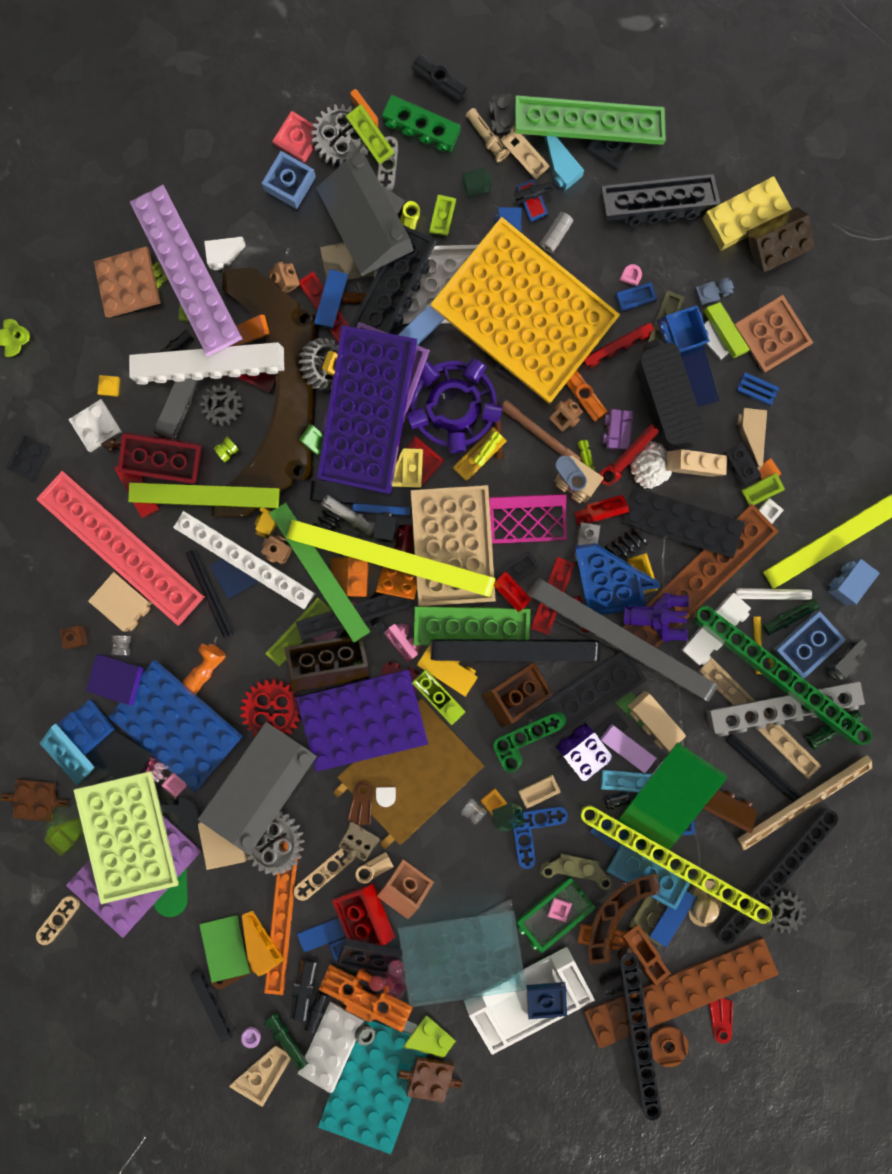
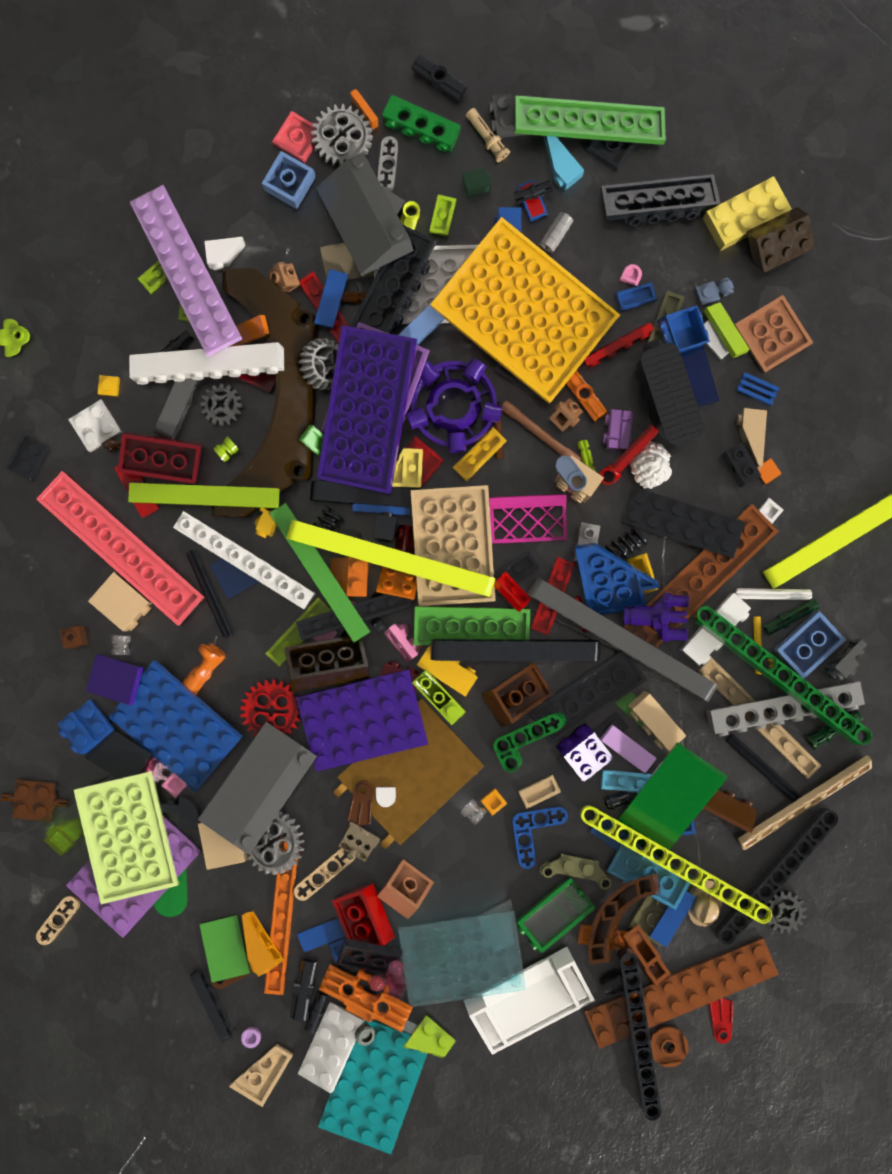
(66, 754): medium azure tile -> none
(127, 282): nougat plate -> none
(280, 1033): dark green pin -> none
(283, 549): medium nougat brick -> none
(330, 362): yellow plate -> none
(355, 519): light grey pin -> none
(370, 134): lime plate -> none
(375, 866): tan piece -> none
(429, 1079): reddish brown plate -> none
(487, 448): neon yellow axle -> none
(508, 817): clear green brick -> none
(525, 153): tan plate -> none
(546, 1000): dark blue tile -> none
(559, 909): bright pink tile -> none
(602, 510): red hinge -> none
(696, 463): tan brick -> none
(763, 489): lime tile -> none
(853, 581): medium blue brick -> none

